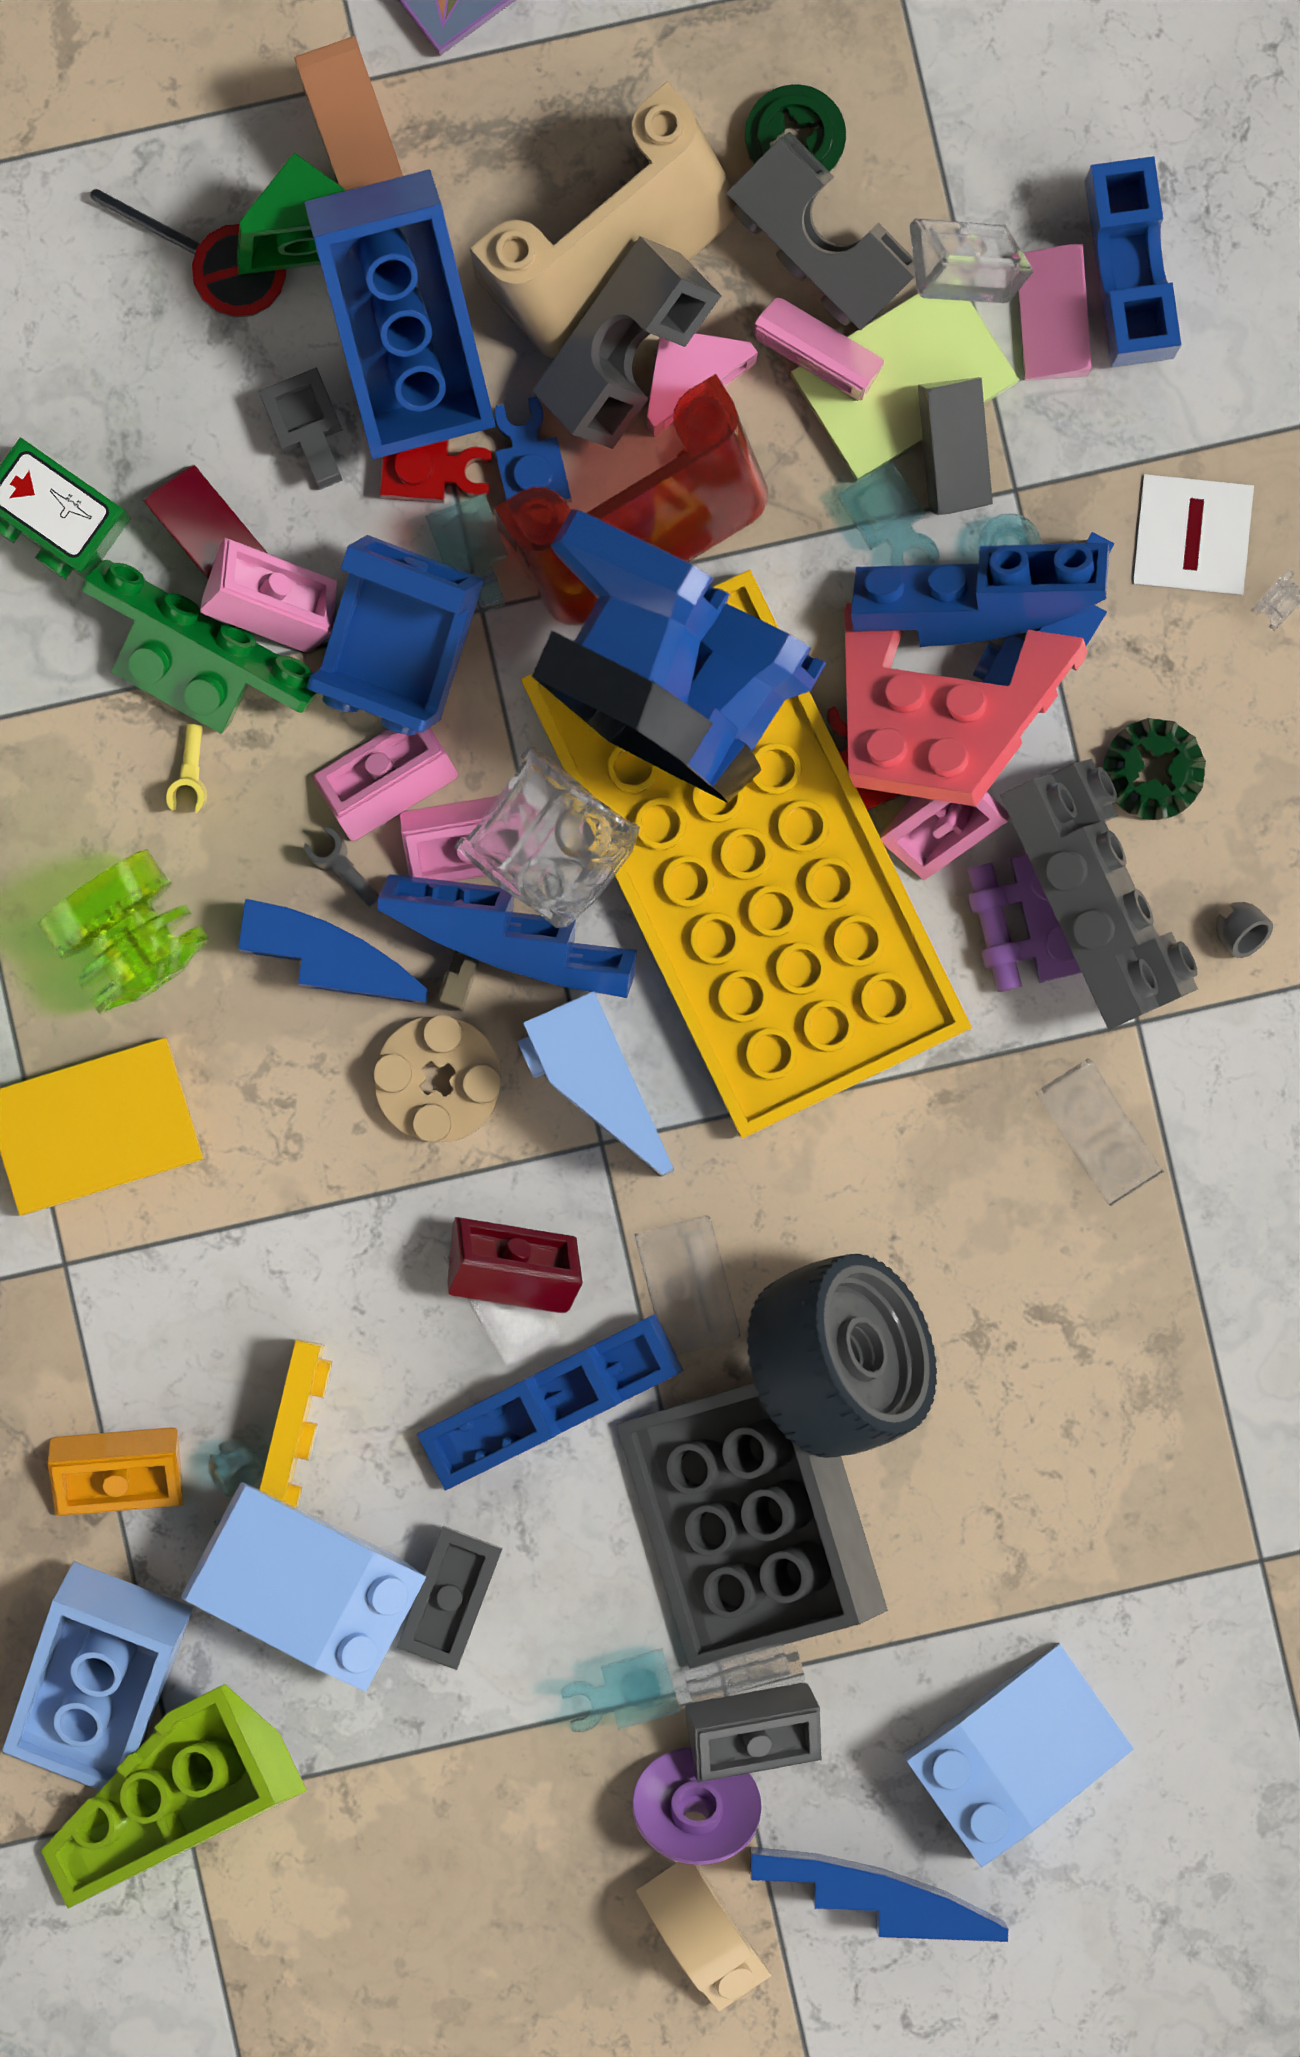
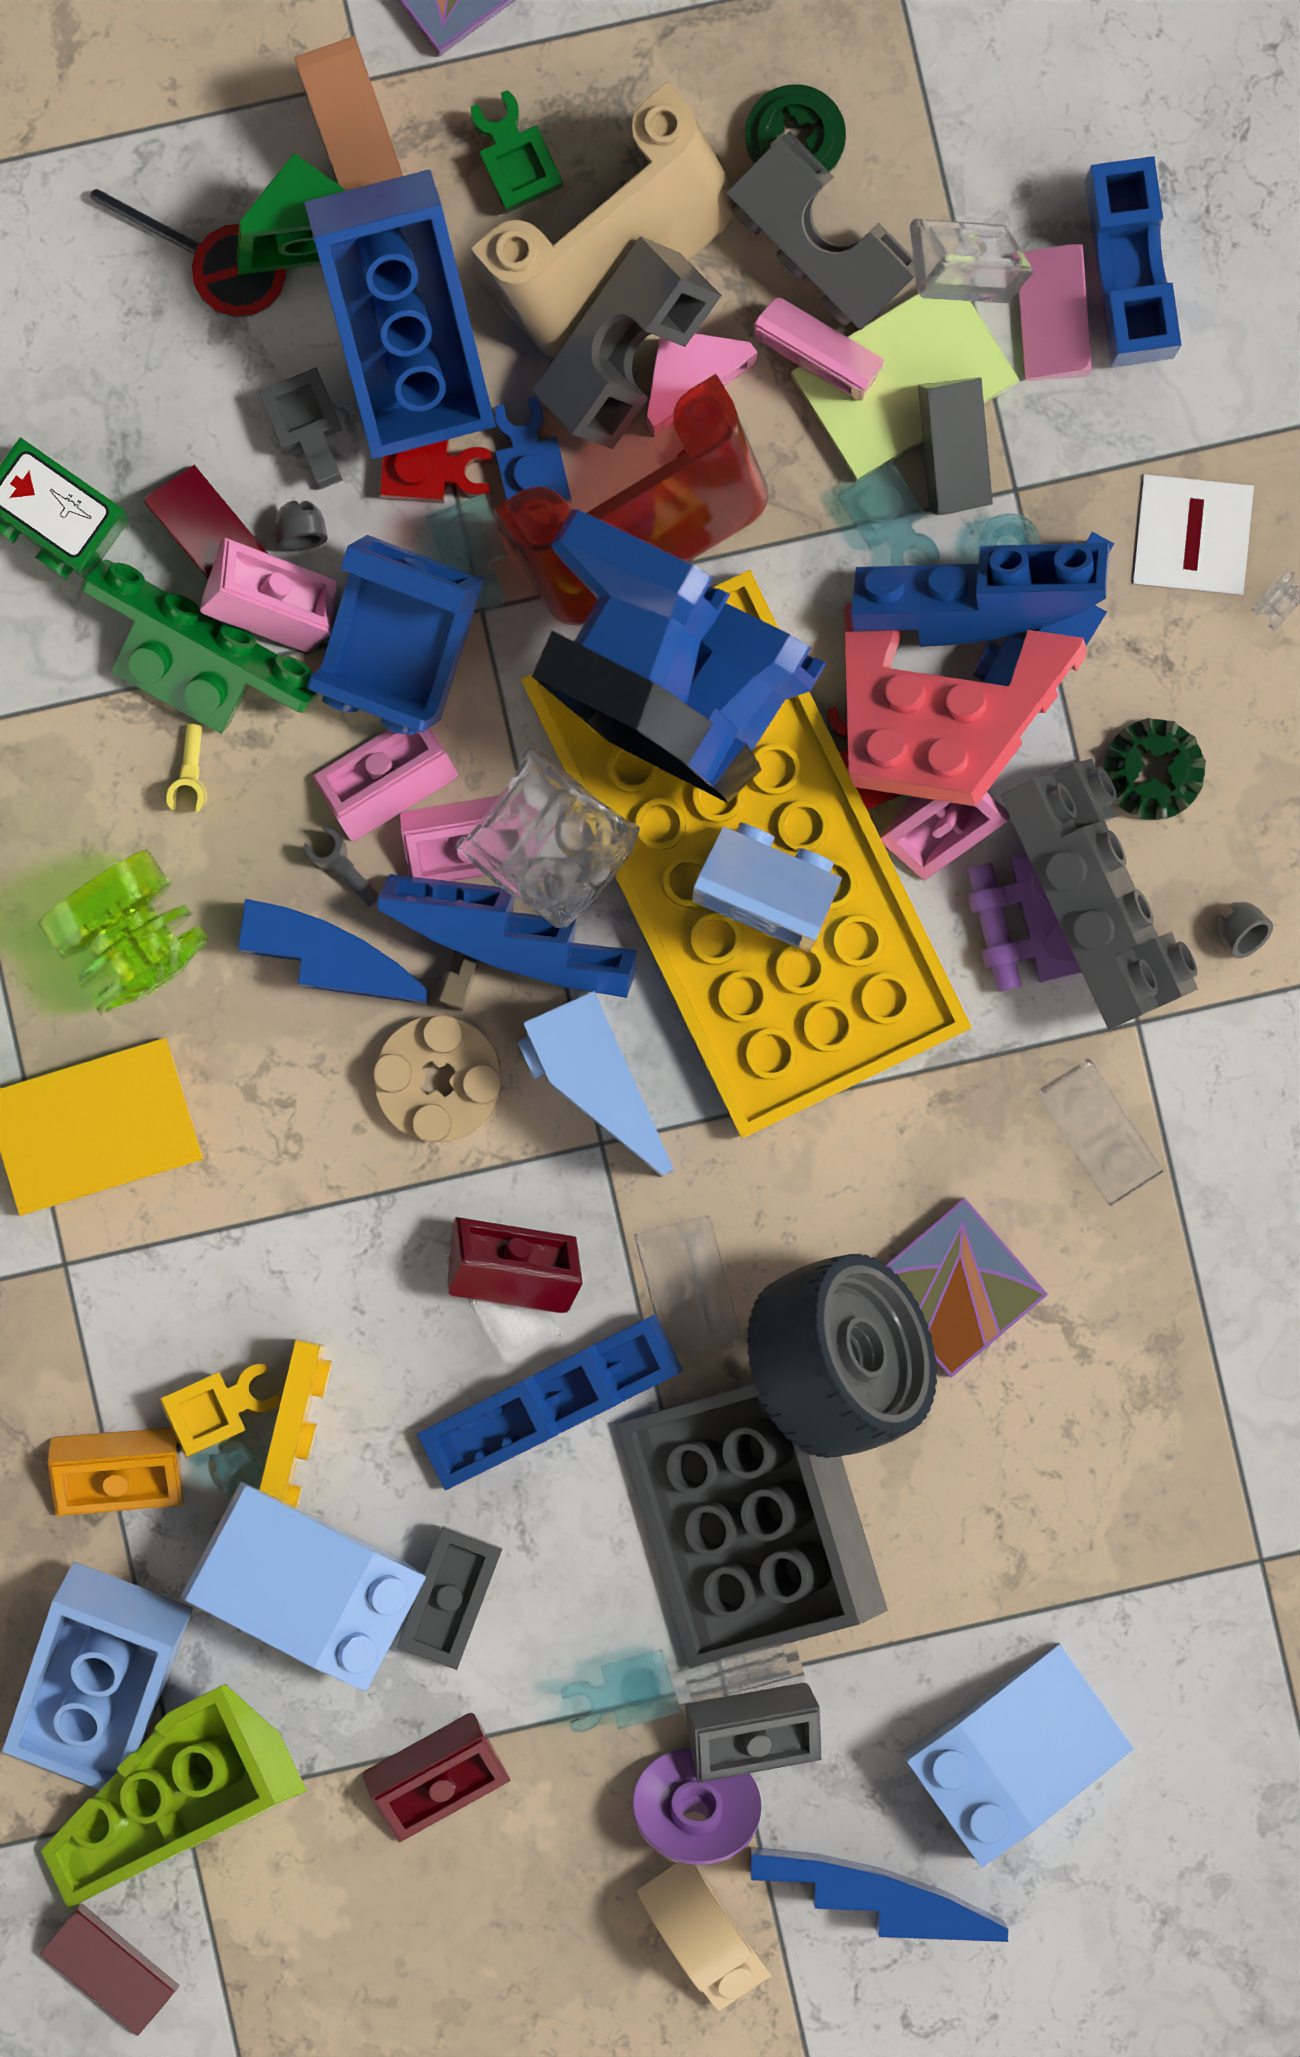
(109, 1969): none -> dark red slope
(210, 1412): none -> yellow plate
(300, 526): none -> dark grey hinge
(435, 1777): none -> dark red slope
(518, 160): none -> green plate
(766, 886): none -> light blue slope
(965, 1285): none -> tile

